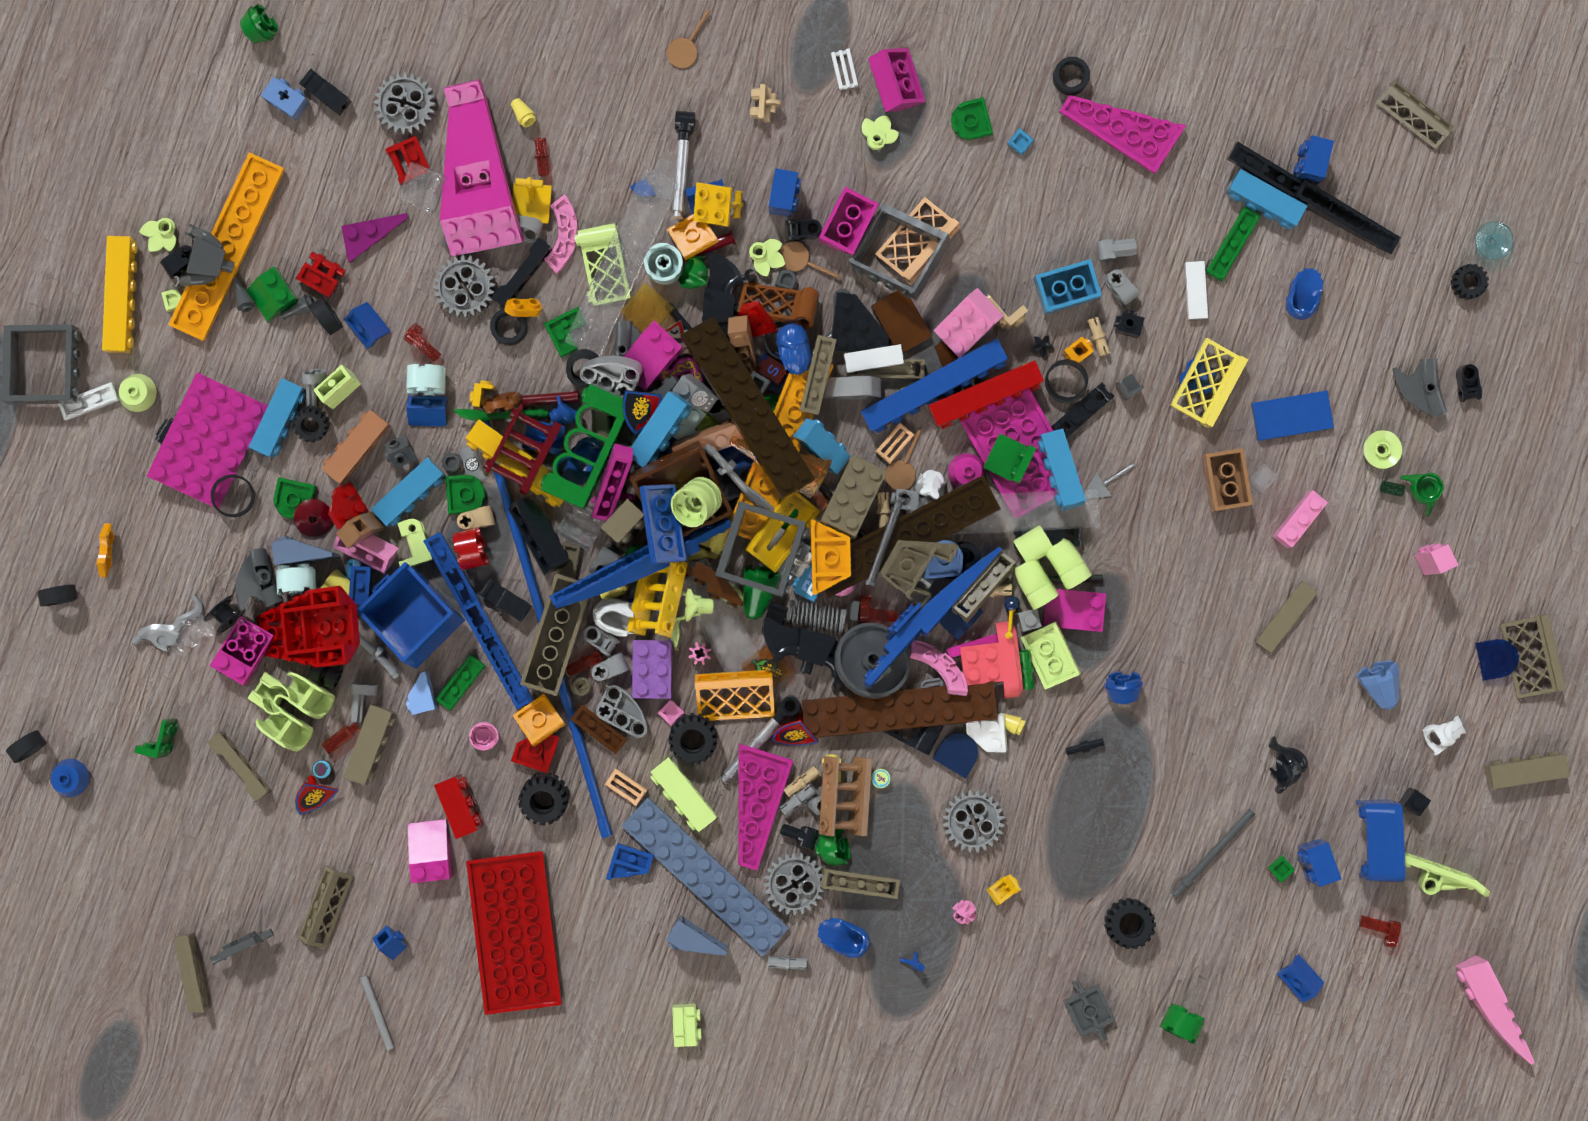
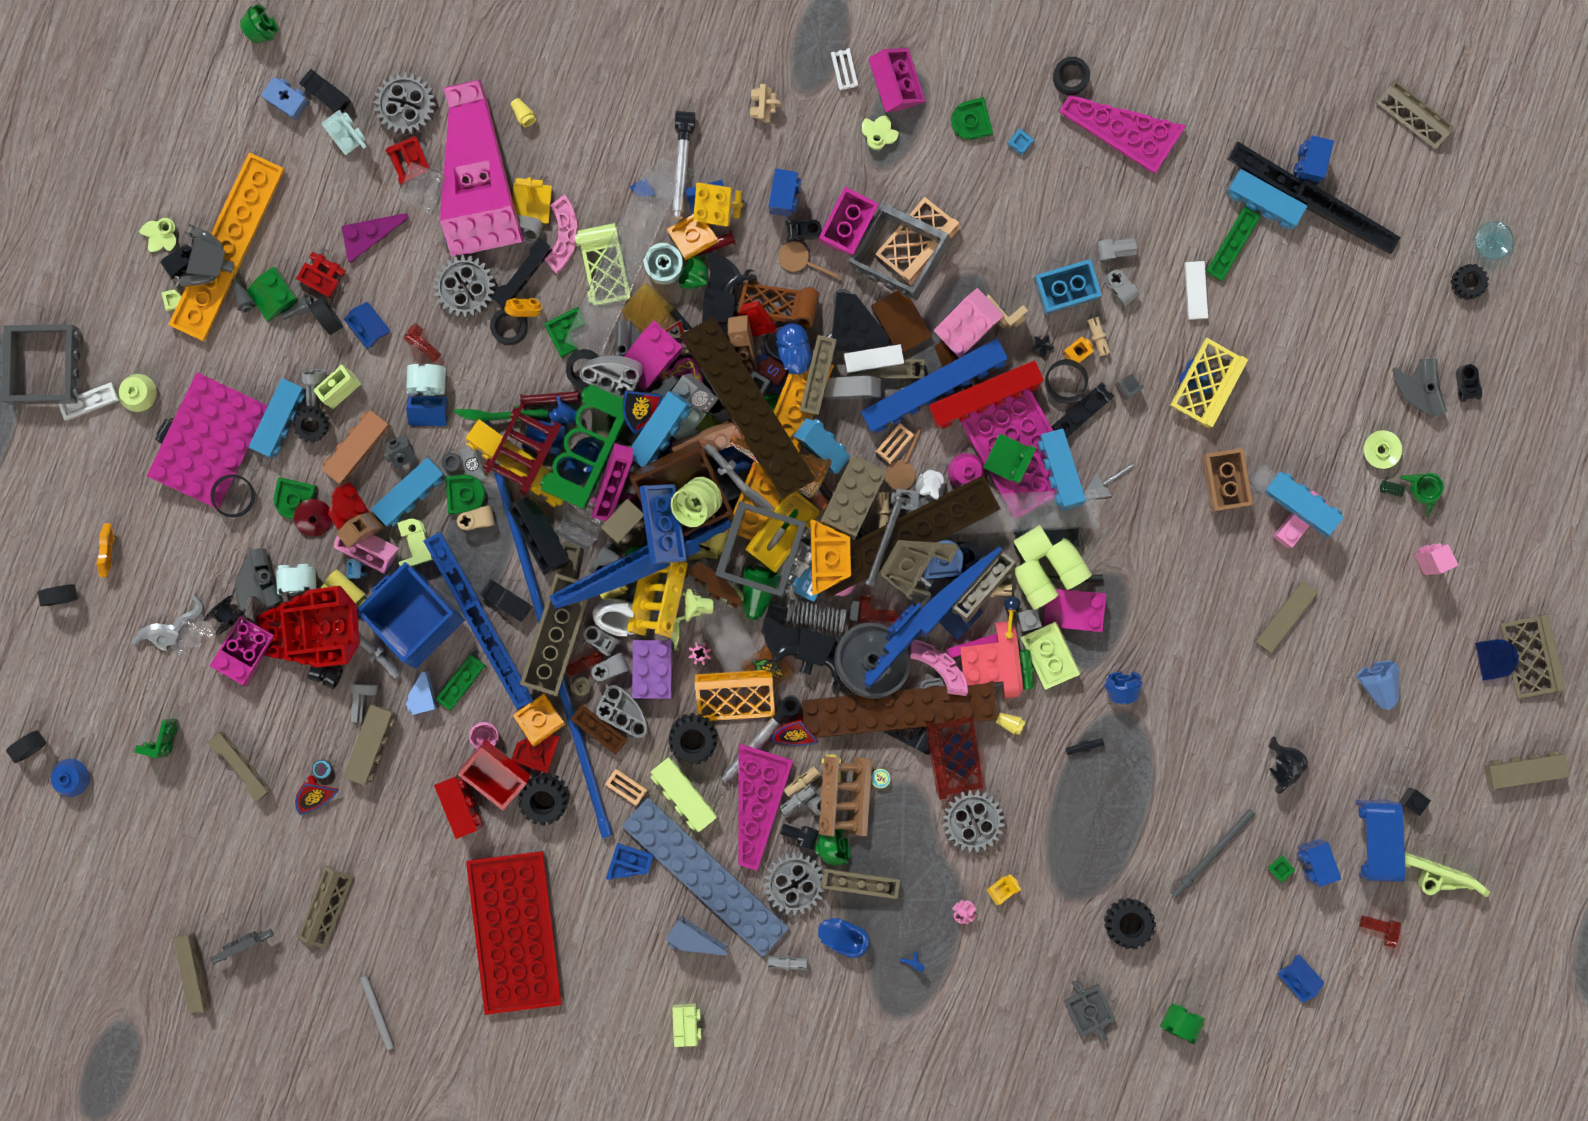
(119, 294): yellow brick -> none
(281, 725): yellowish green piece -> none
(292, 552): sand blue slope -> none
(339, 738): clear red cylinder -> none
(341, 130): none -> light aqua bracket
(360, 584): blue panel -> none
(390, 942): blue brick -> none
(429, 851): slope -> none
(470, 548): red brick -> none
(477, 395): yellow bracket -> none
(494, 774): none -> red piece
(505, 400): dark orange plate -> none
(541, 157): clear red axle -> none
(671, 712): bright pink tile -> none
(682, 51): medium nougat piece -> none
(769, 258): yellowish green plate -> none
(786, 279): dark grey tile -> none
(939, 764): none -> clear red fence
(989, 734): white plate -> none
(1129, 324): black brick -> none
(1292, 415): blue tile -> none
(1304, 294): blue hair -> none
(1304, 504): none -> dark azure brick
(1446, 733): white hair -> none
(1490, 1000): bright pink wedge -> none

